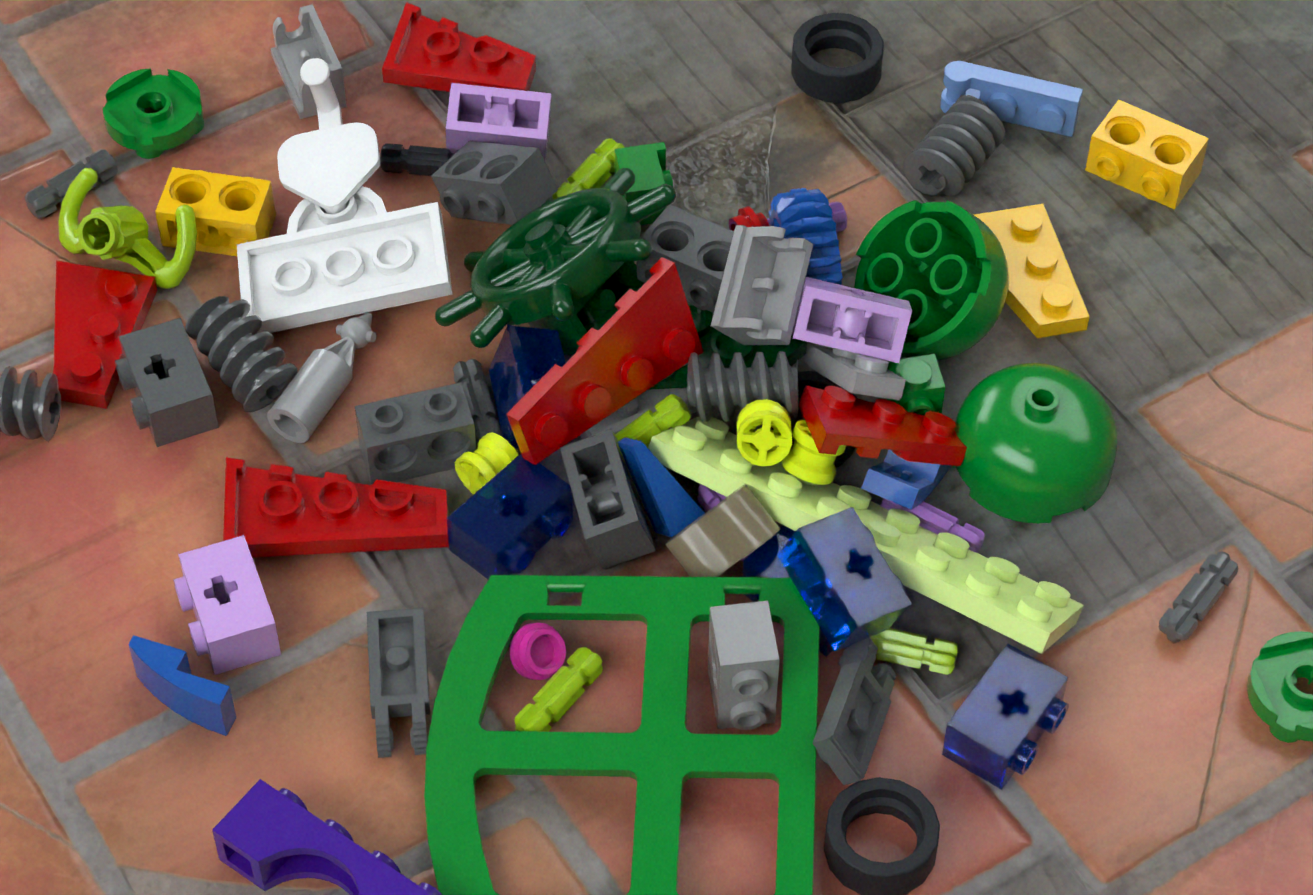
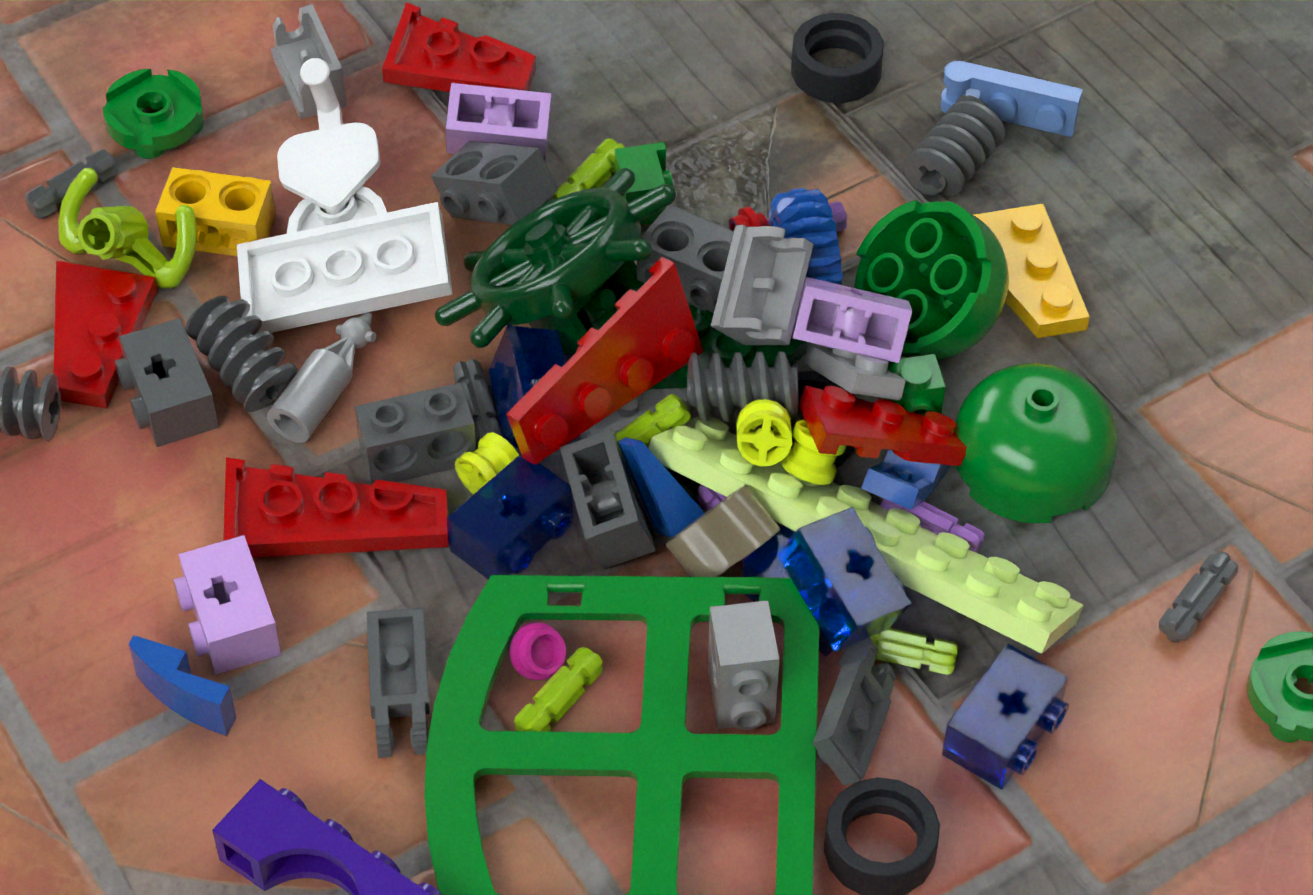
(416, 159): black axle -> none
(1146, 154): yellow brick -> none

